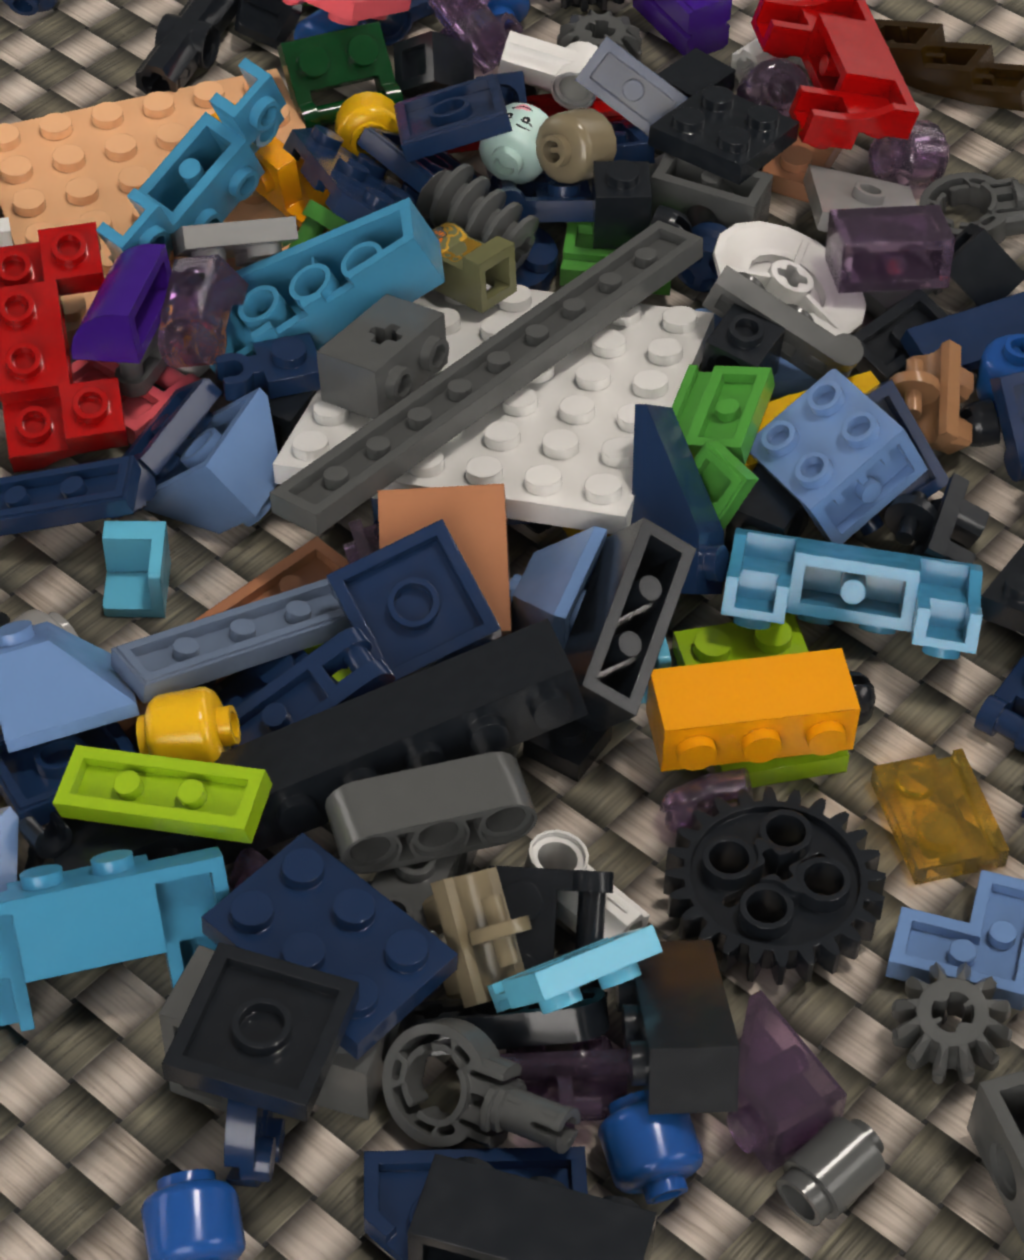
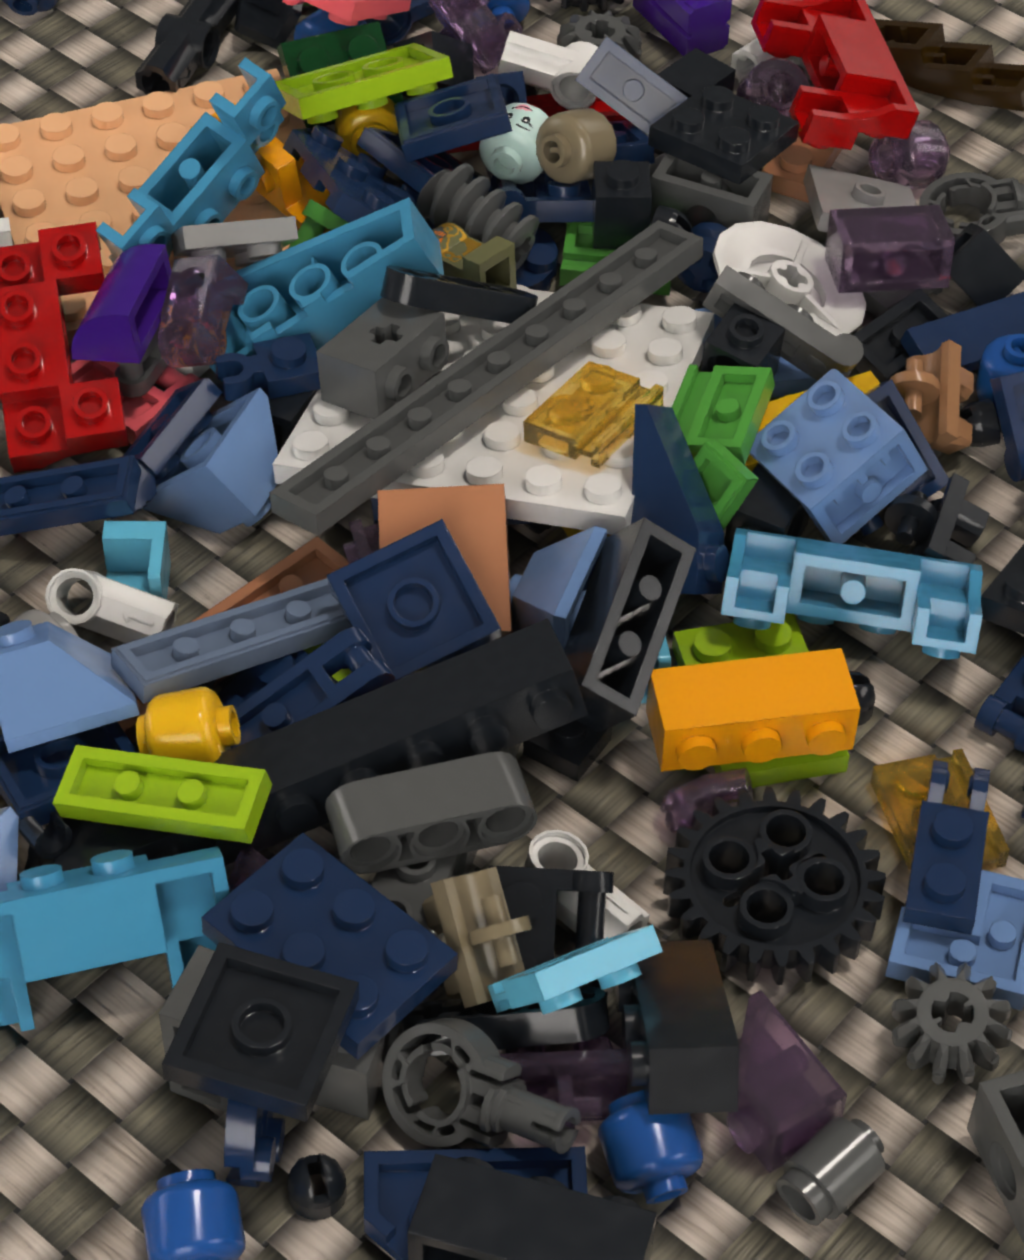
(115, 609): none -> white piece
(300, 1188): none -> black hinge
(364, 82): none -> lime plate
(455, 295): none -> black beam
(590, 413): none -> clear yellow plate
(948, 855): none -> dark blue hinge

